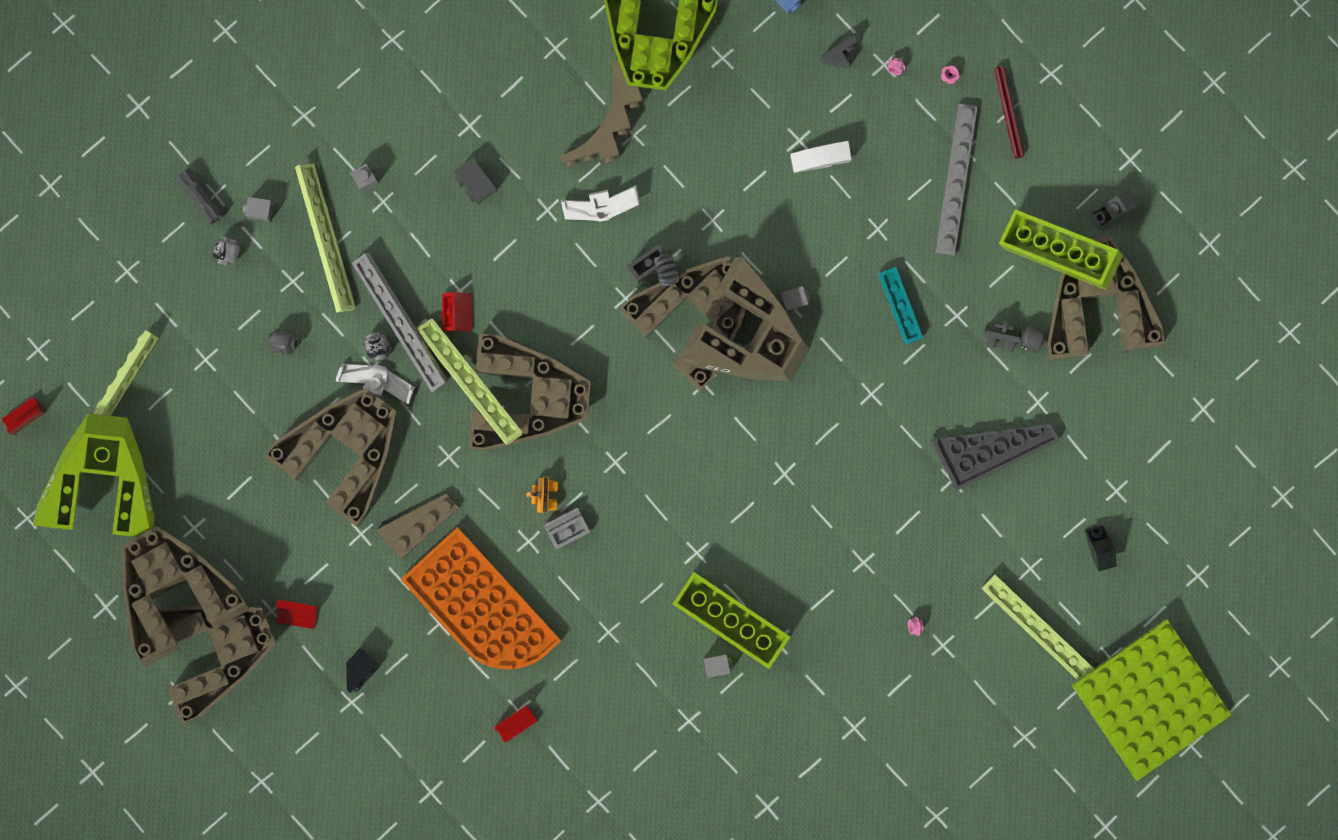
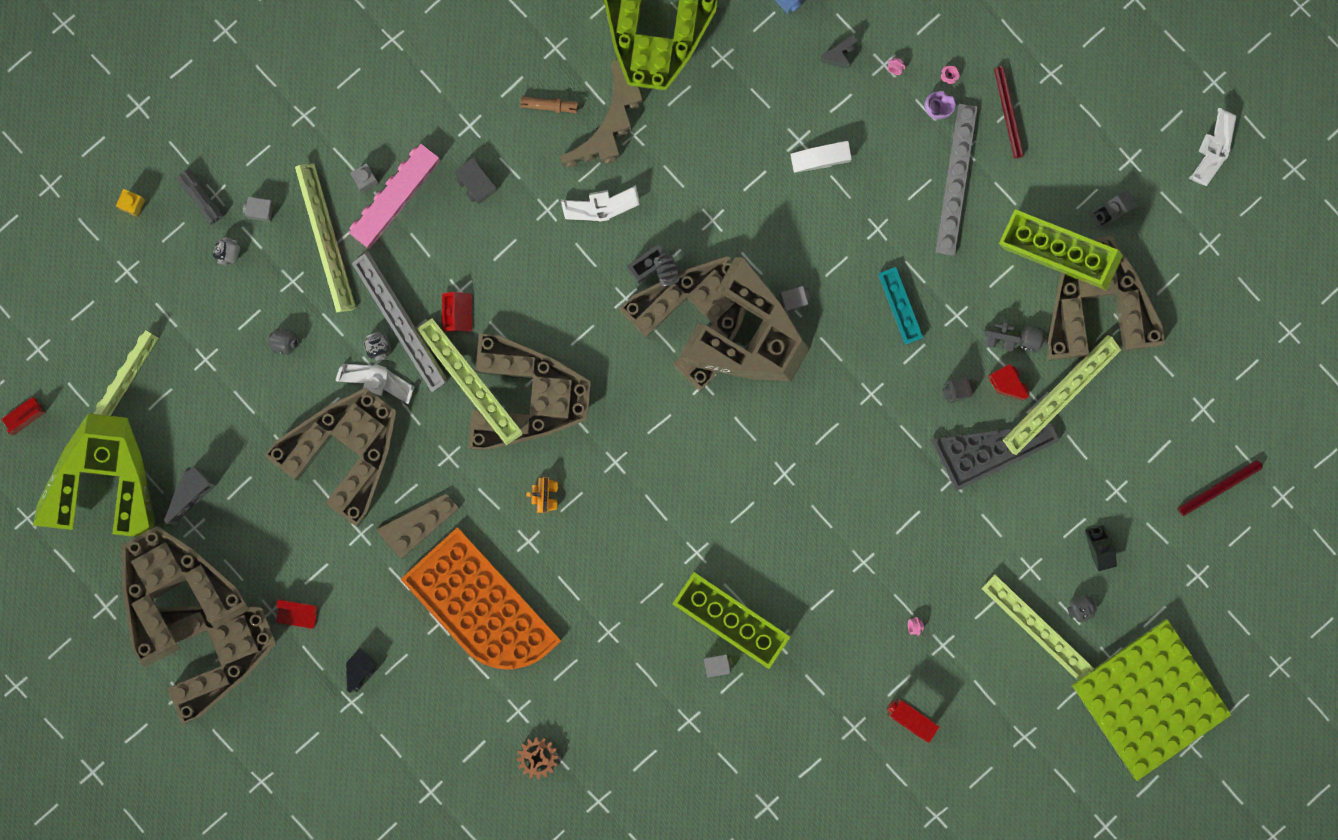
(130, 203): none -> yellow brick
(189, 491): none -> dark grey slope
(394, 196): none -> bright pink brick
(515, 724): red panel -> none
(528, 755): none -> nougat gear
(549, 104): none -> medium nougat pin
(566, 528): light grey plate -> none
(912, 720): none -> red window
(939, 105): none -> lavender hair
(957, 390): none -> dark grey slope
(1007, 383): none -> red slope
(1061, 395): none -> yellowish green plate
(1082, 608): none -> dark grey head
(1215, 148): none -> white plate
(1219, 488): none -> dark red axle

